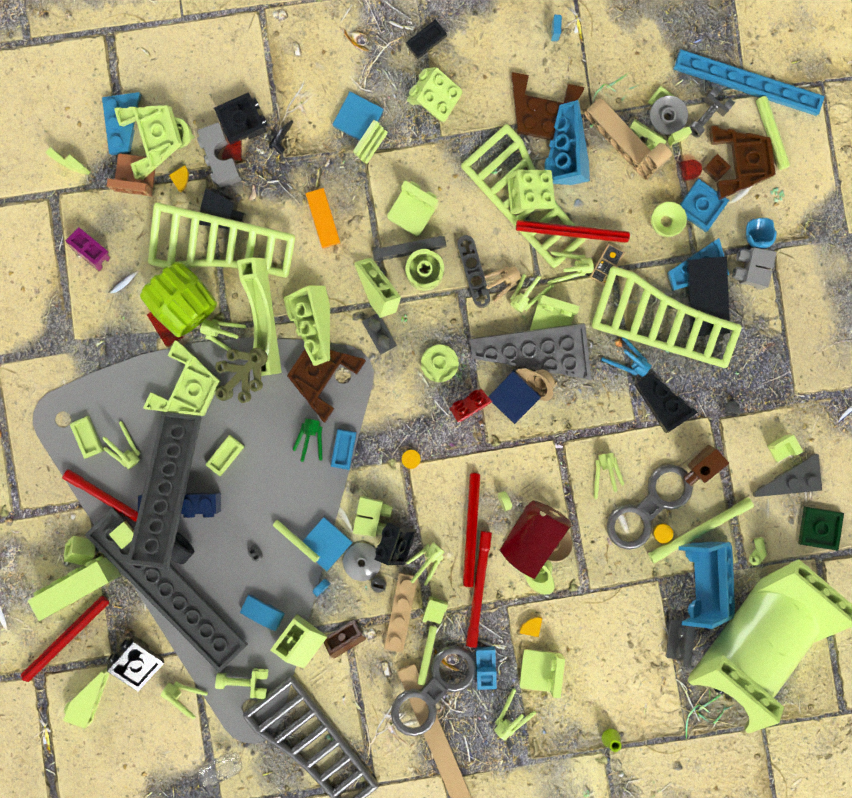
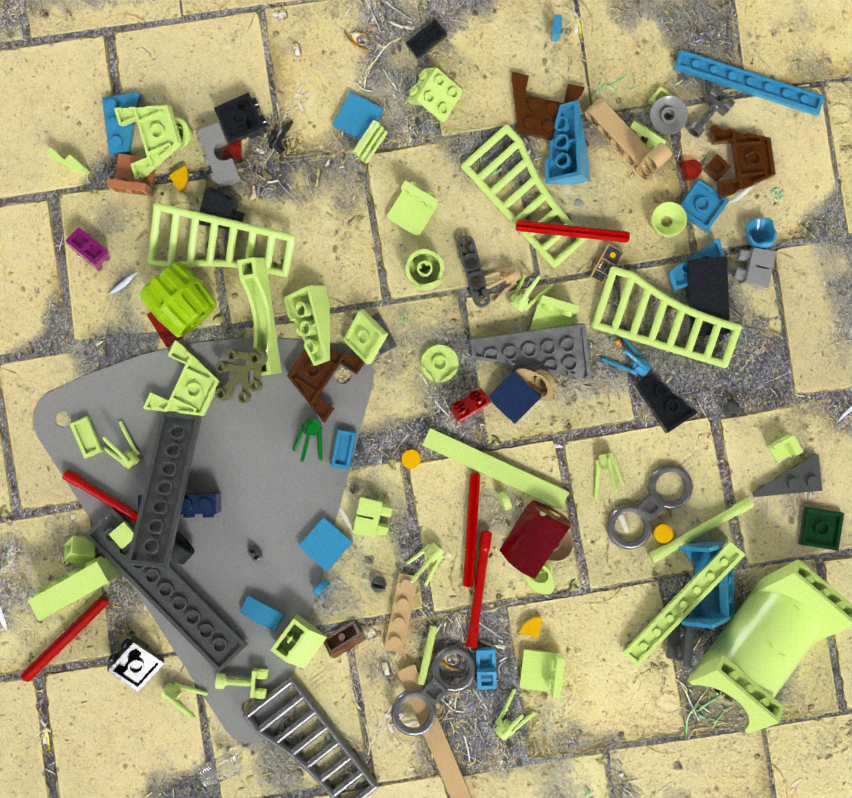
(84, 705): yellowish green slope -> none
(212, 329): yellowish green plant -> none
(225, 455): yellowish green tile -> none
(296, 541): yellowish green bar -> none
(323, 218): light orange tile -> none
(358, 552): light grey dish -> none
(365, 336): none -> yellowish green tile
(378, 289): yellowish green slope -> none
(395, 544): black plate -> none
(408, 248): dark grey beam -> none
(435, 610): yellowish green panel -> none
(495, 468): none -> yellowish green tile
(530, 190): yellowish green bracket -> none
(582, 266): yellowish green plant -> none
(612, 739): lime cone -> none
(679, 135): yellowish green tile -> none
(683, 603): none -> yellowish green plate
(711, 460): reddish brown torso -> none
(759, 553): yellowish green arm -> none
(772, 132): yellowish green axle -> none

